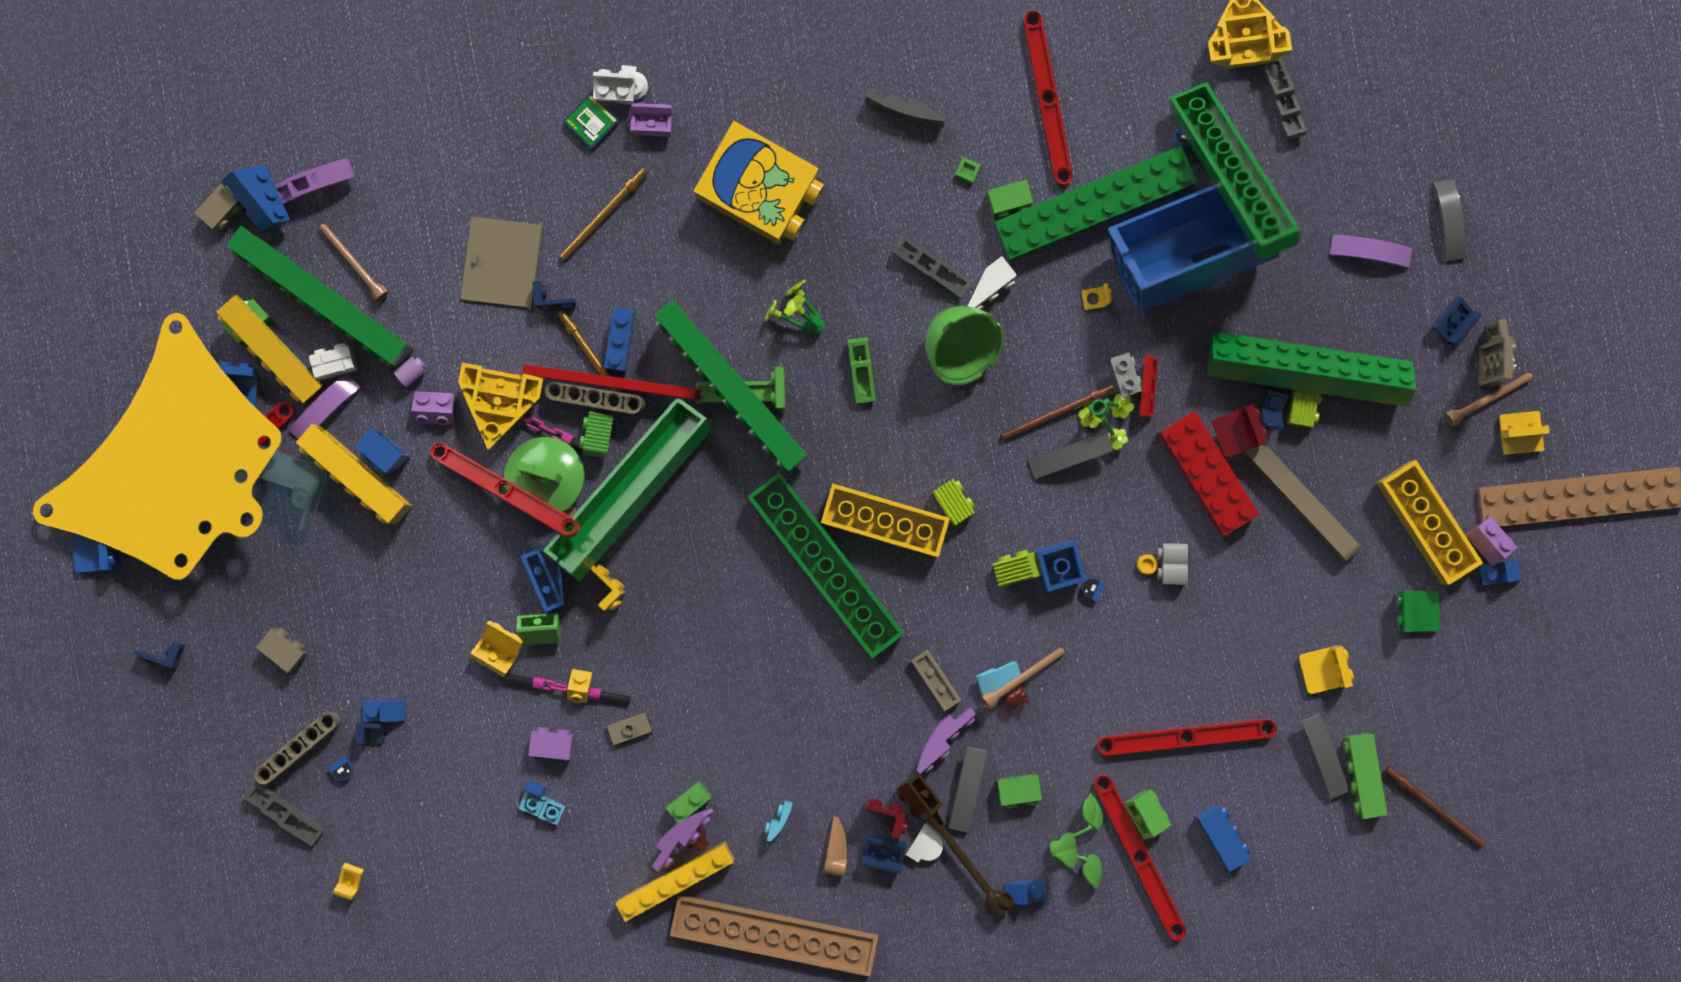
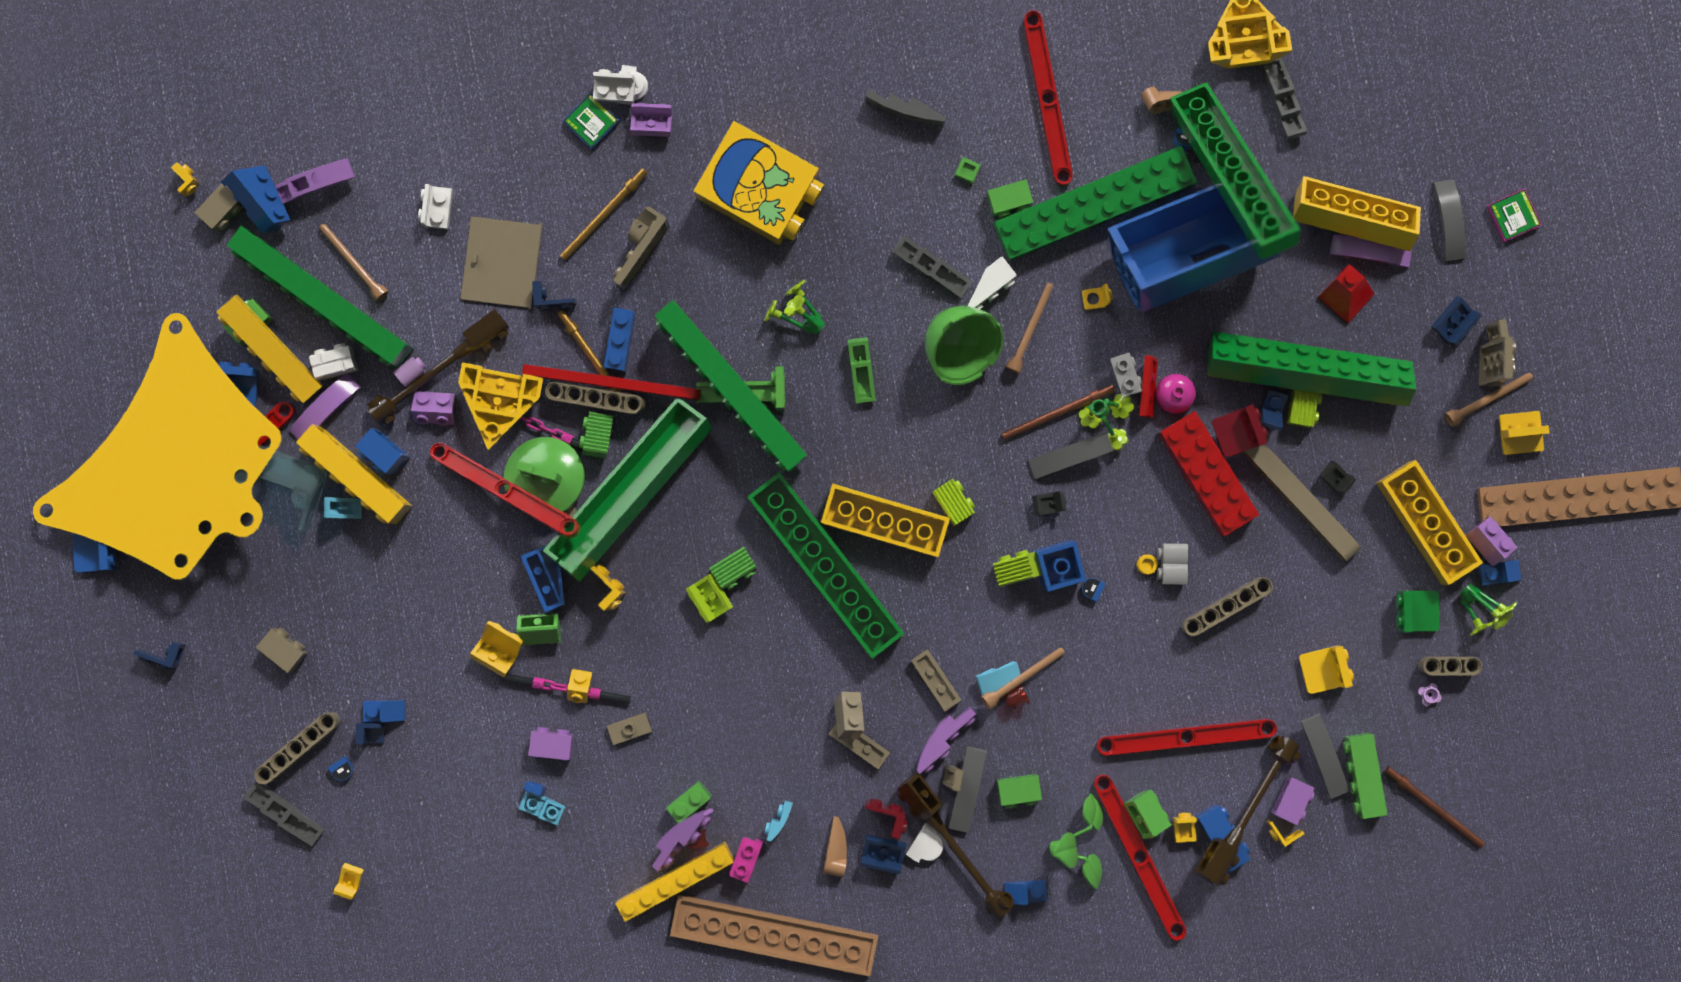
(190, 183): none -> yellow bracket
(342, 508): none -> medium azure slope
(436, 207): none -> white bracket
(477, 338): none -> dark brown bar
(645, 238): none -> dark tan plate
(709, 598): none -> lime bracket
(732, 568): none -> bright green brick
(746, 859): none -> dark pink bracket
(849, 715): none -> dark tan brick
(864, 747): none -> dark tan plate
(952, 777): none -> dark tan plate
(1015, 364): none -> medium nougat piece
(1049, 503): none -> pearl dark grey bracket
(1157, 101): none -> medium nougat piece
(1175, 393): none -> dark pink cylinder
(1184, 827): none -> yellow bracket
(1223, 852): none -> dark brown bar
(1236, 605): none -> dark tan beam
(1277, 836): none -> yellow bracket
(1293, 800): none -> medium lavender brick
(1337, 477): none -> pearl dark grey bracket
(1347, 293): none -> red slope
(1357, 213): none -> yellow brick
(1435, 695): none -> lavender plate
(1459, 667): none -> dark tan beam
(1502, 613): none -> plant
(1513, 215): none -> tile

